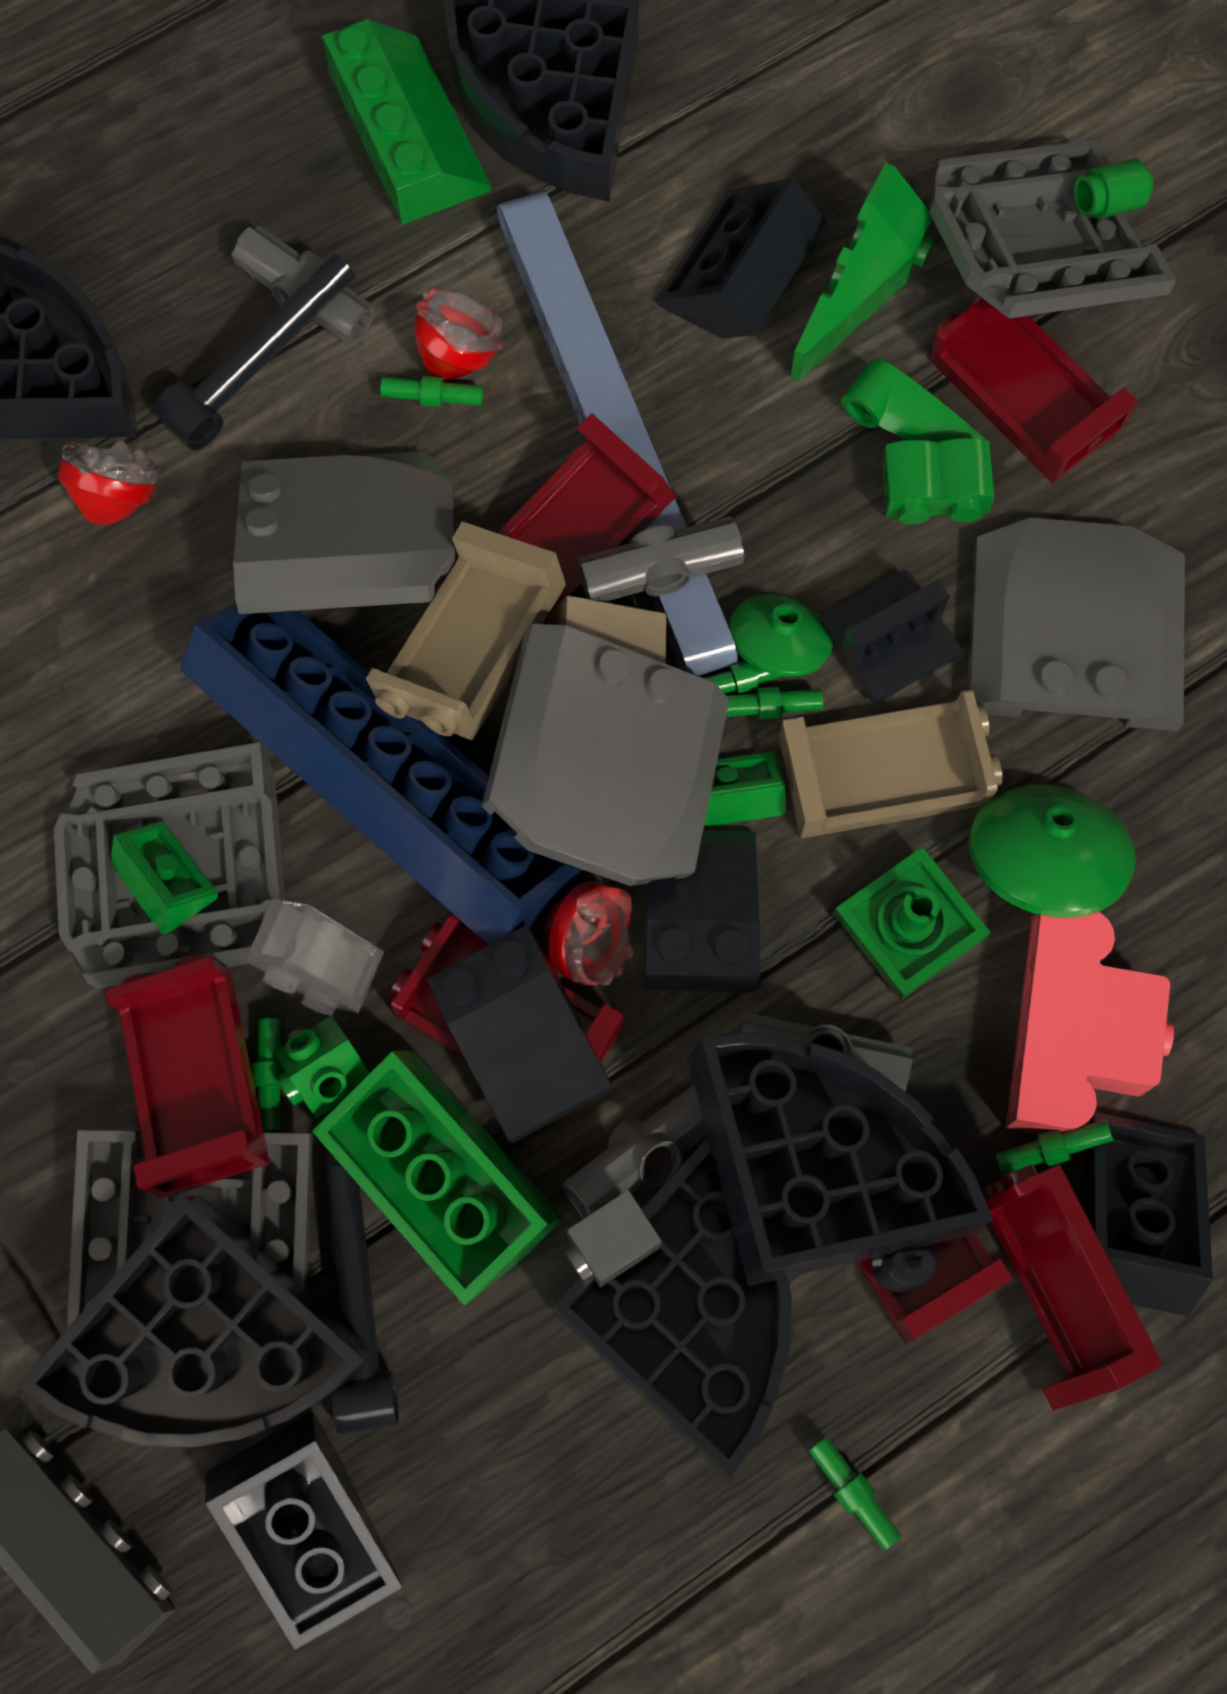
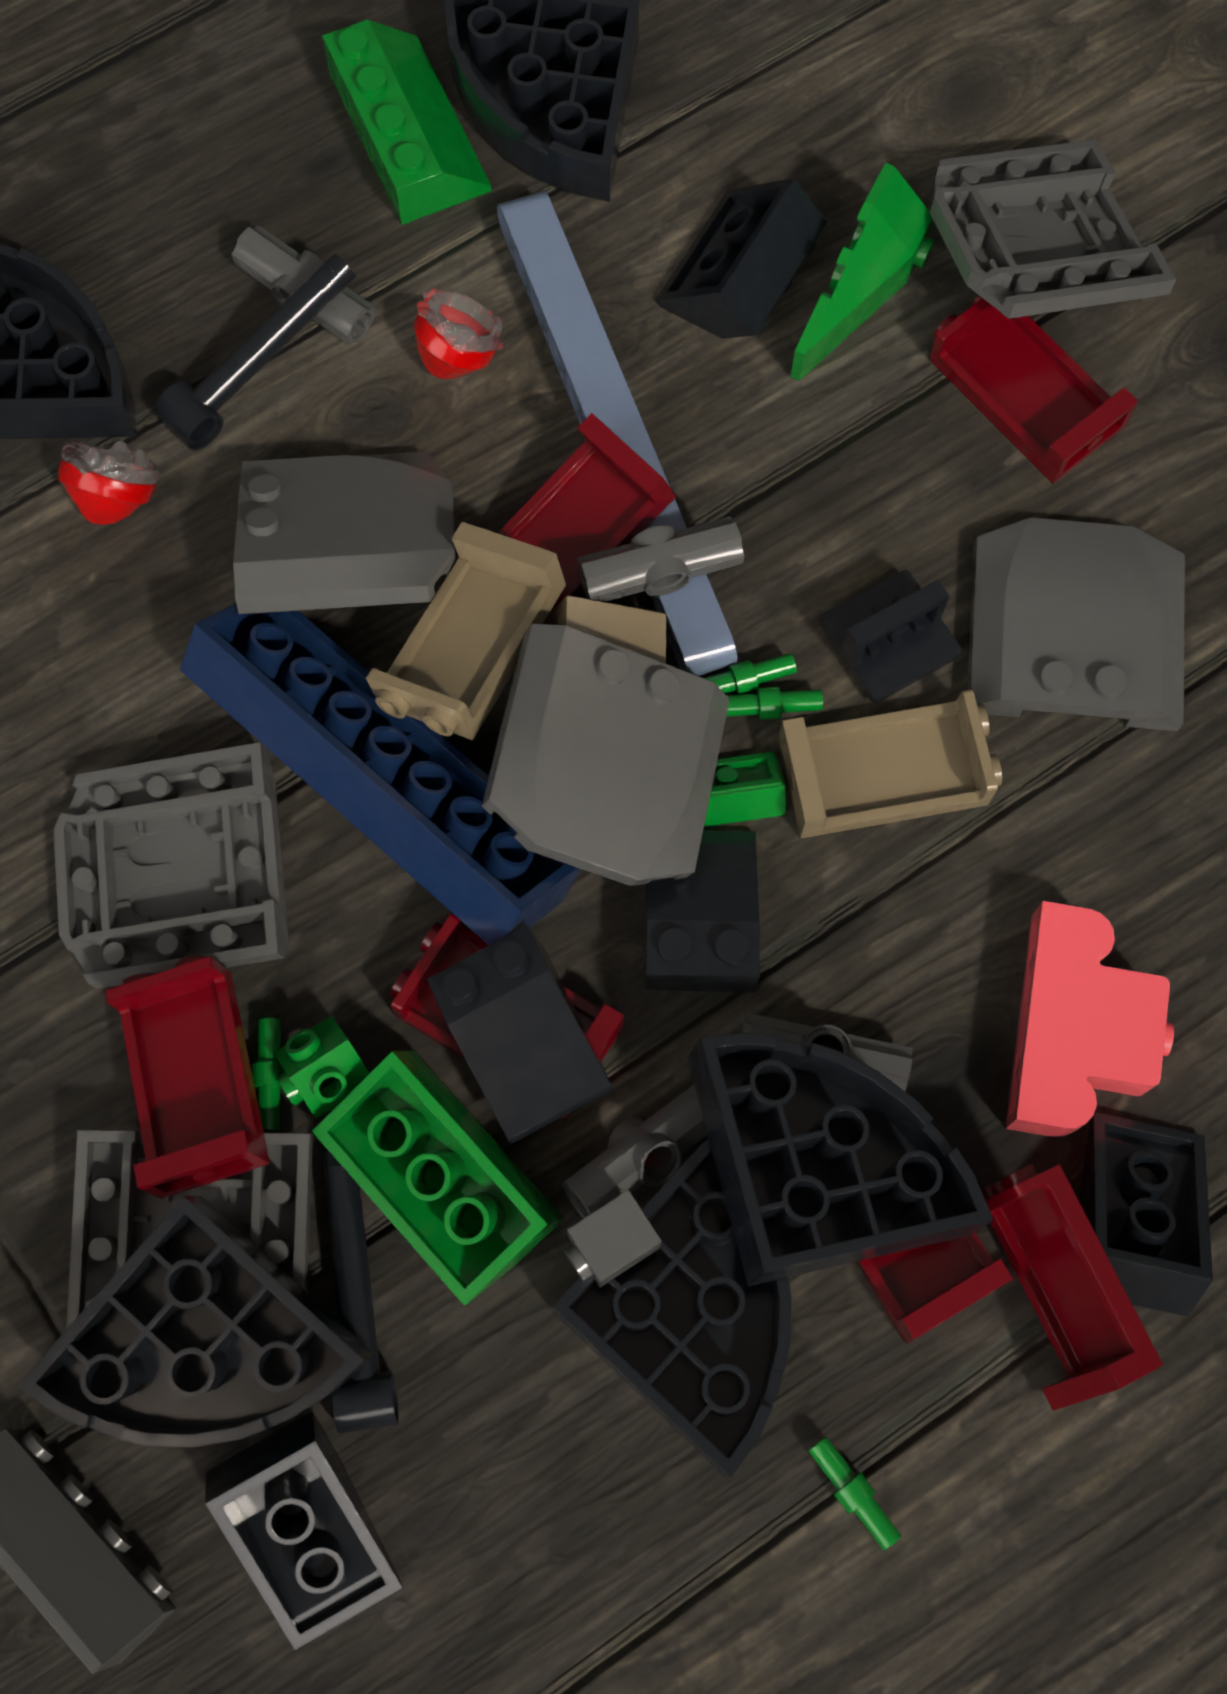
(161, 875): green slope -> none
(314, 956): clear brick -> none
(432, 391): green bar -> none
(590, 933): clear hair -> none
(780, 635): green dish -> none
(901, 406): green piece -> none
(905, 1269): black piece -> none
(911, 923): green plate -> none
(937, 479): green brick -> none
(1052, 851): green dish -> none
(1054, 1146): green bar -> none
(1113, 189): green brick -> none

